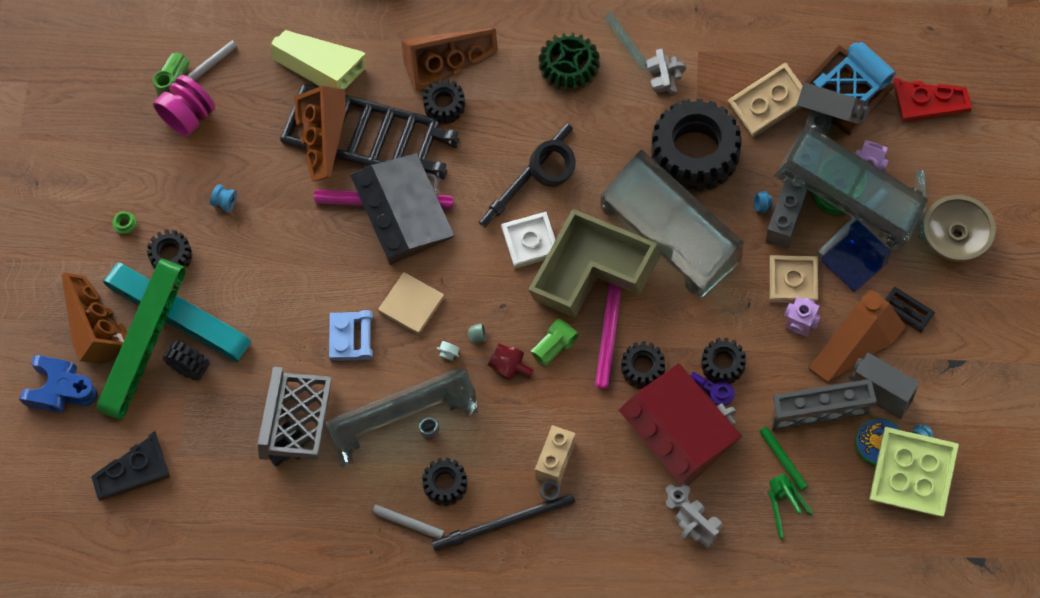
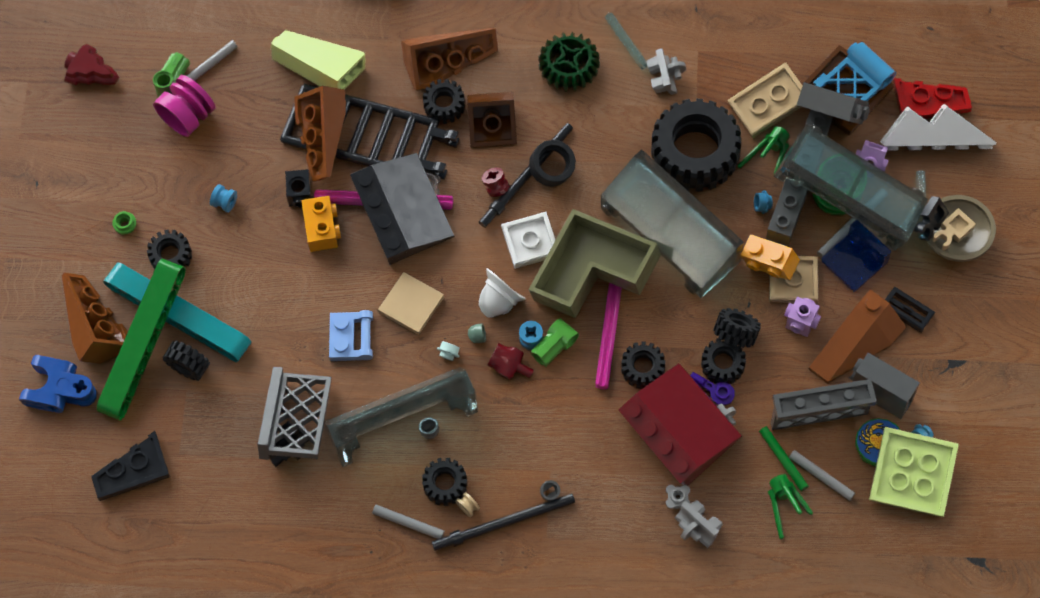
(88, 68): none -> dark red rock
(294, 180): none -> black brick
(319, 223): none -> light orange brick
(467, 504): none -> tan bush
(491, 119): none -> reddish brown slope
(495, 182): none -> dark red wheel
(497, 296): none -> white piece
(530, 340): none -> dark azure wheel
(555, 455): tan brick -> none
(737, 328): none -> black tyre
(770, 257): none -> light orange brick
(775, 140): none -> green plant
(822, 475): none -> light grey bar
(933, 216): none -> black plate
(942, 130): none -> white slope
(955, 228): none -> tan plate

